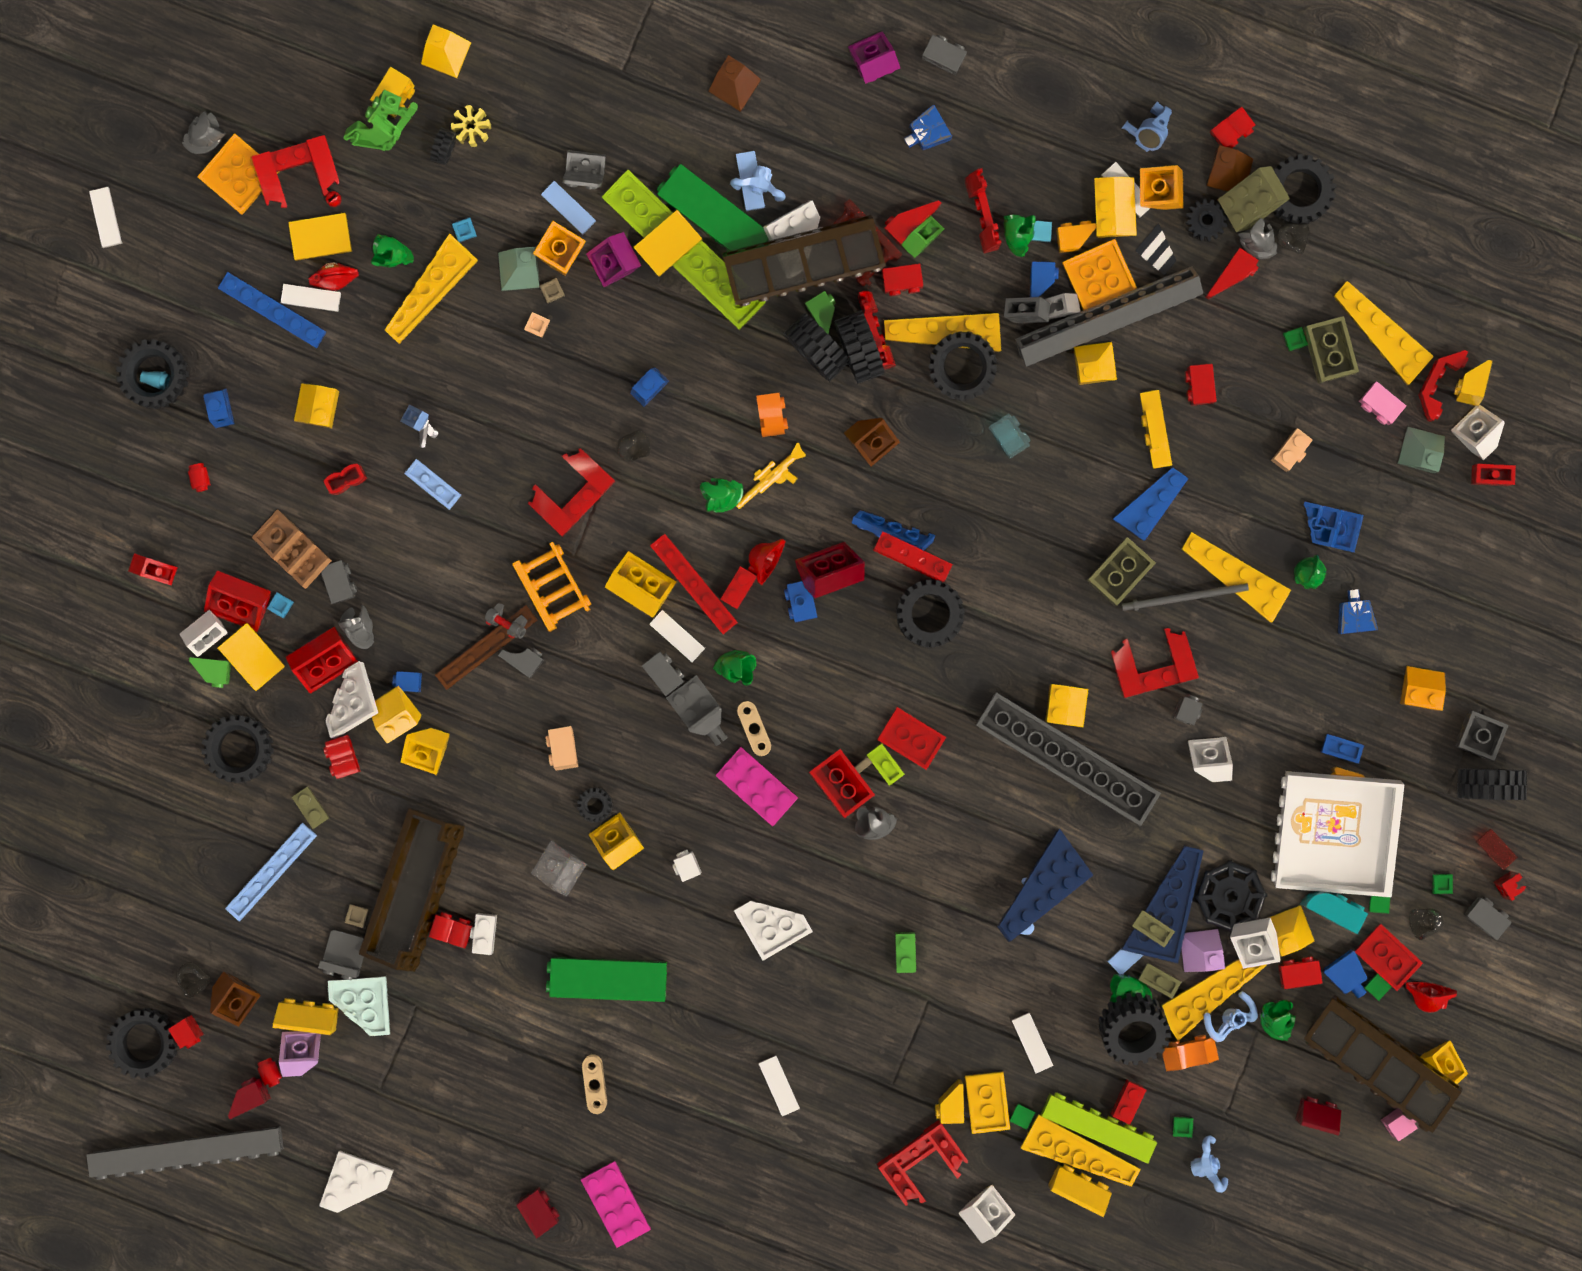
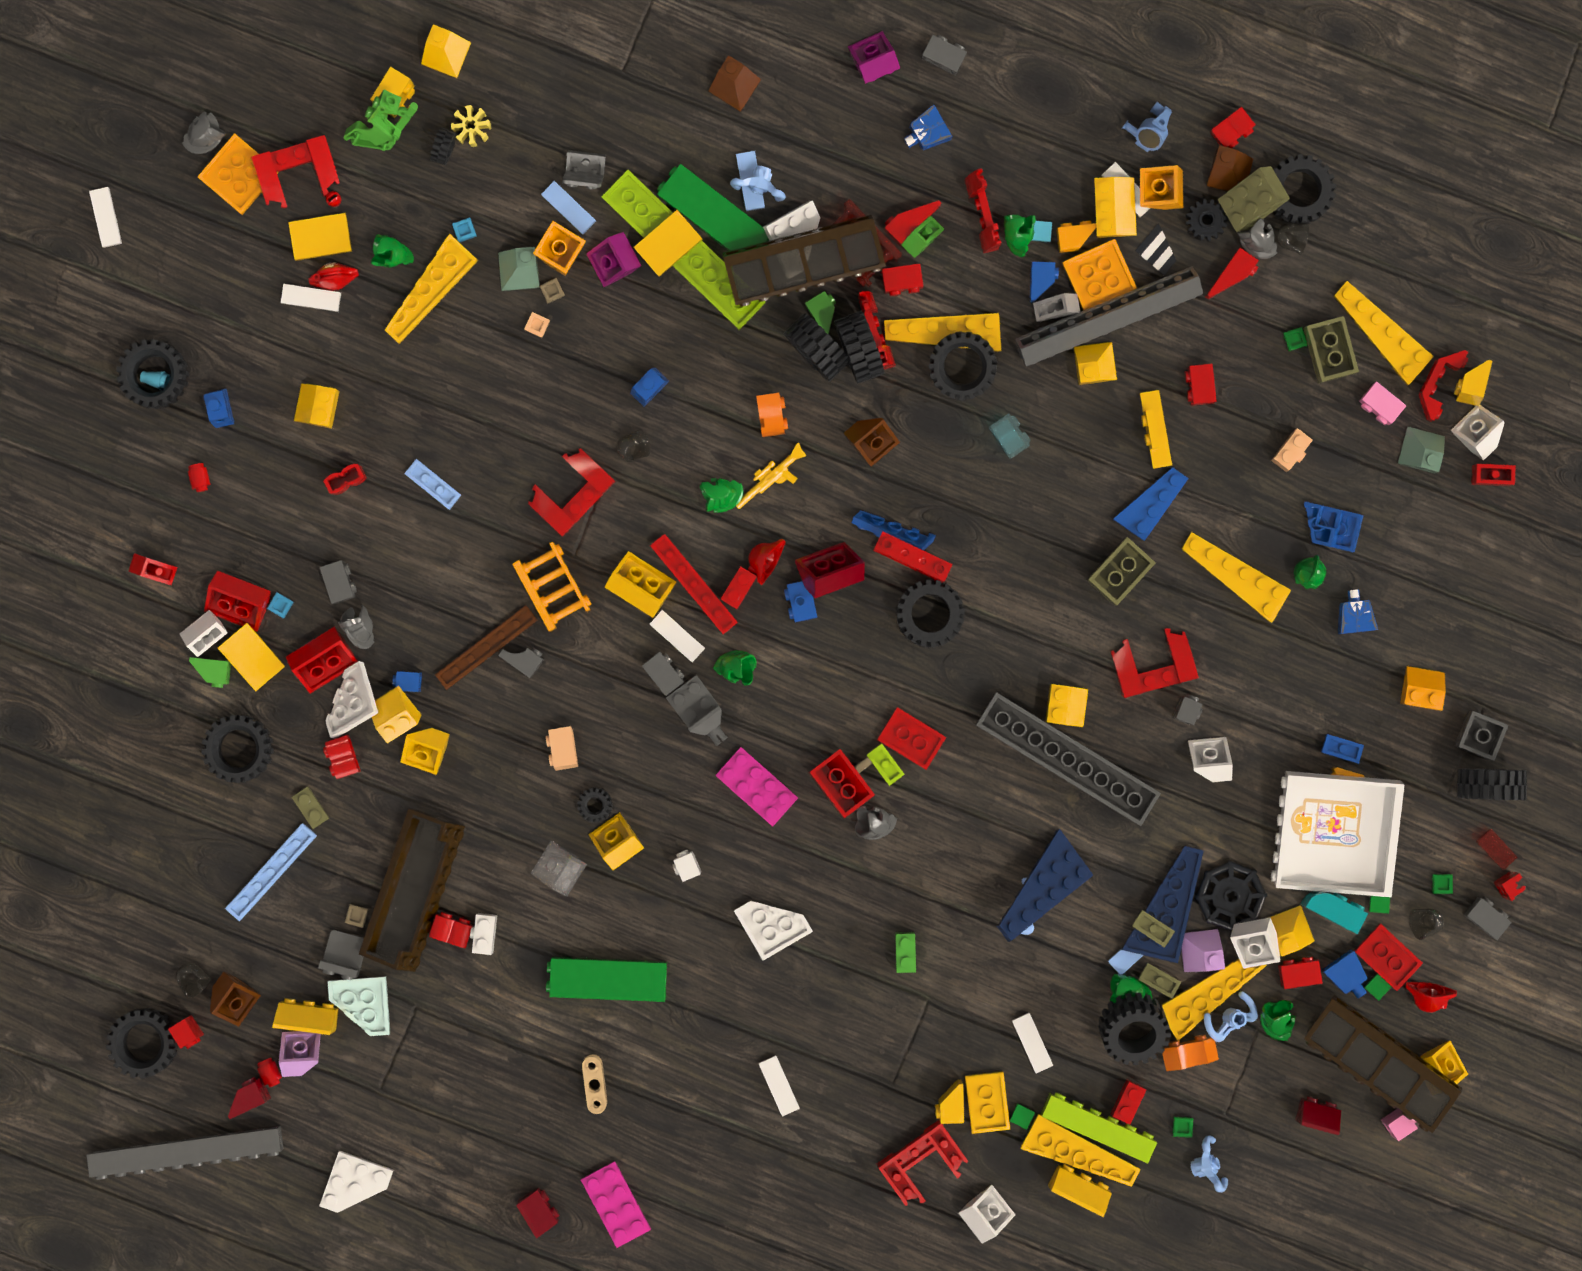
(272, 310): blue plate -> none
(291, 549): medium nougat slope -> none
(419, 420): medium blue piece -> none
(515, 629): dark grey piece -> none
(754, 739): tan piece -> none
(1027, 310): dark grey brick -> none
(1184, 597): dark grey bar -> none

